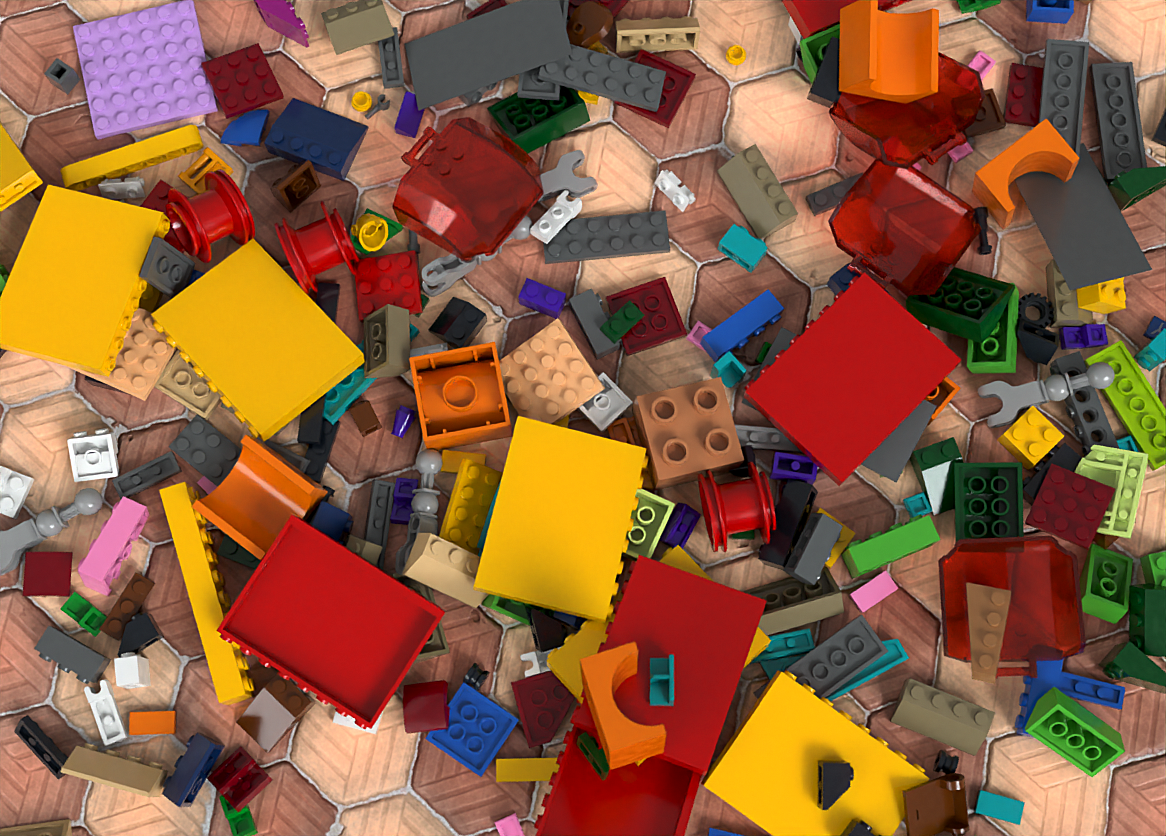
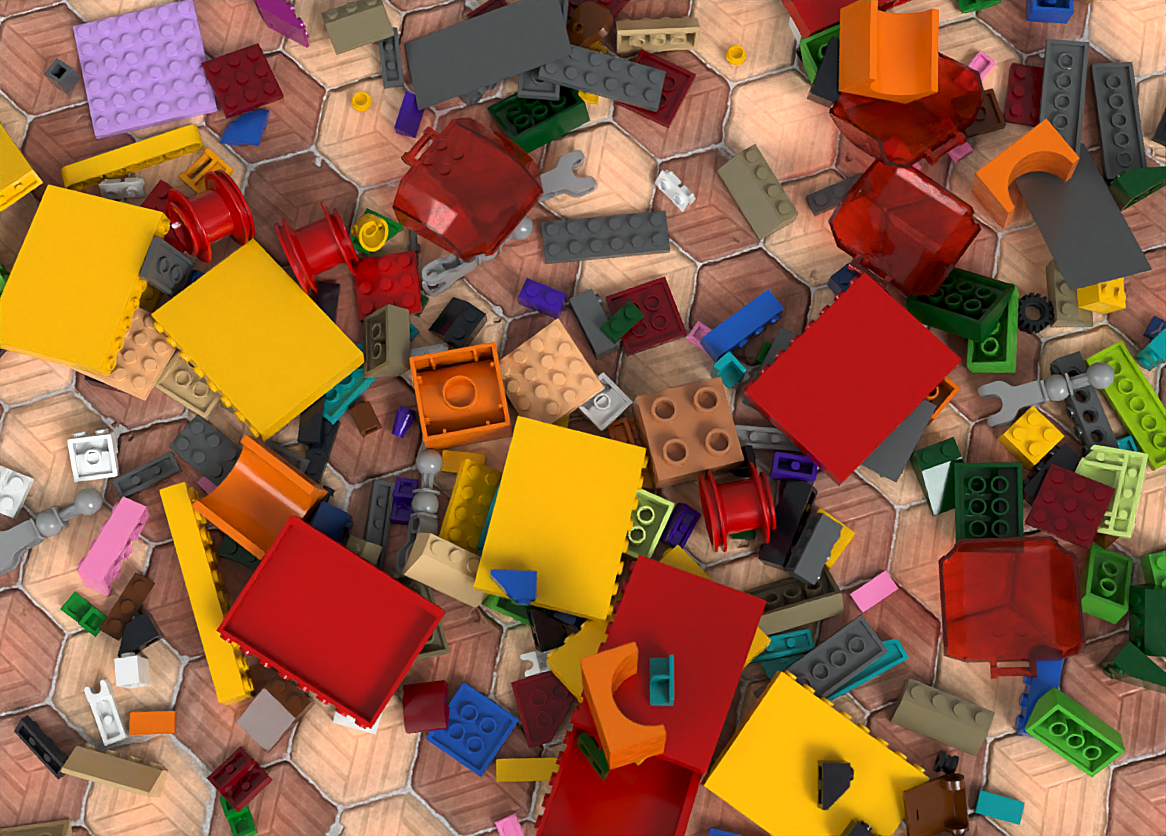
(47, 574): dark red slope -> none
(72, 655): dark grey brick -> none
(192, 770): dark blue slope -> none
(296, 185): reddish brown slope -> none
(316, 136): dark blue slope -> none
(380, 106): dark grey hand -> none
(476, 676): black wheel -> none
(516, 584): none -> blue slope
(556, 217): white plate -> none
(742, 247): teal brick -> none
(886, 548): bright green brick -> none
(917, 505): teal tile -> none
(980, 216): black piece -> none
(987, 623): medium nougat wedge -> none
(1037, 342): black slope -> none
(1083, 337): dark purple slope -> none
(1091, 690): blue plate -> none

